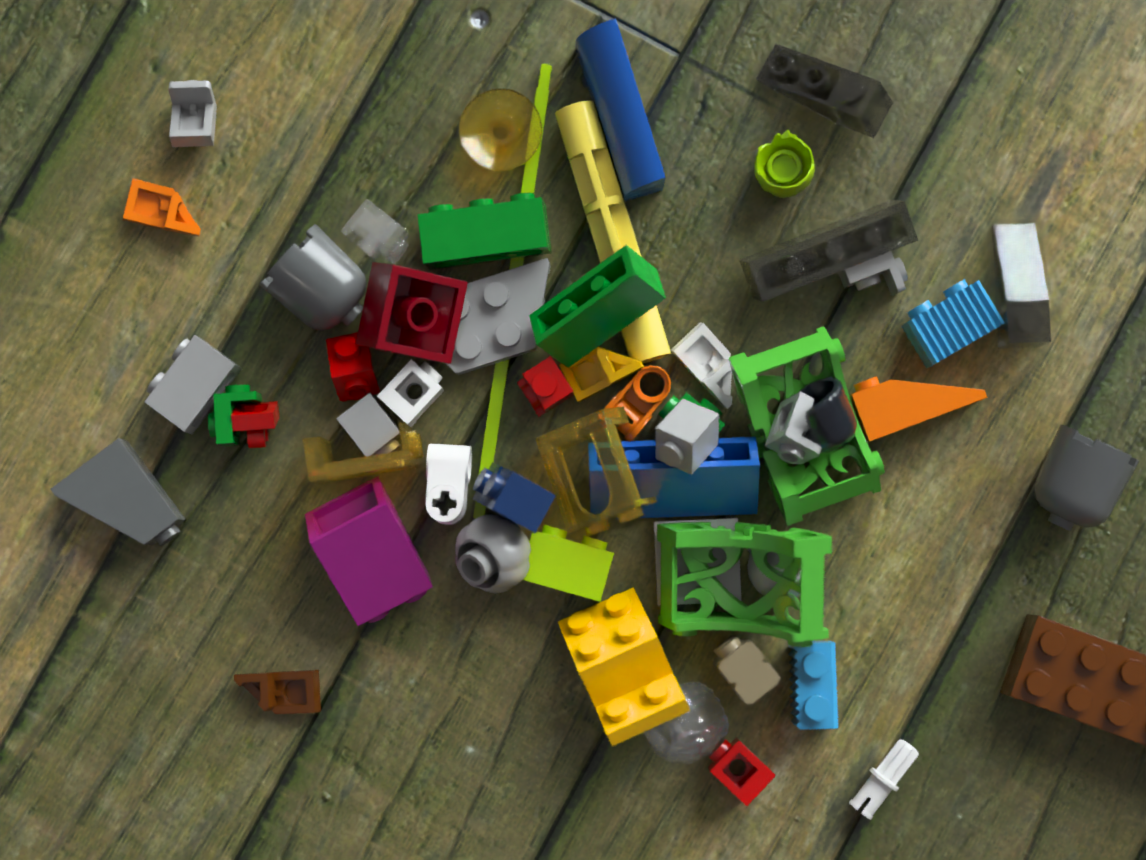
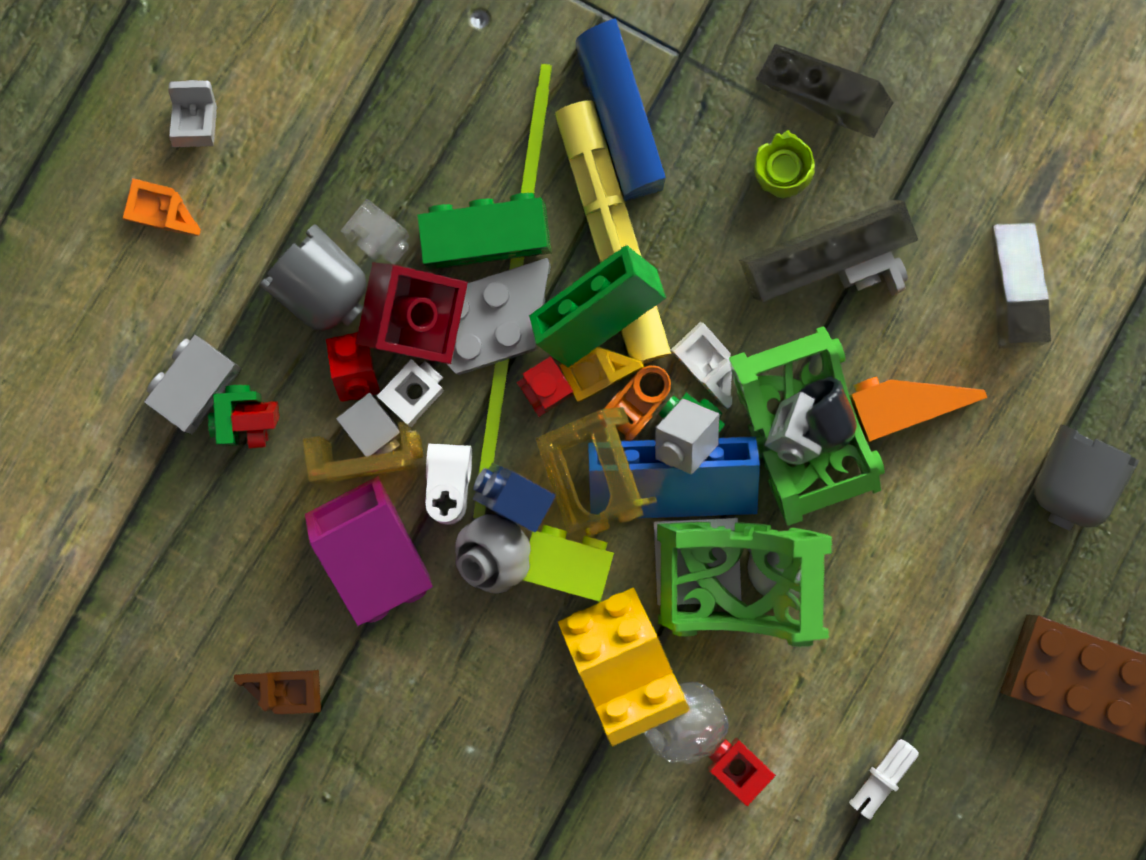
(123, 494): dark grey slope -> none
(498, 109): clear yellow dish -> none
(744, 669): dark tan brick -> none
(814, 686): dark azure brick -> none
(952, 323): dark azure brick -> none

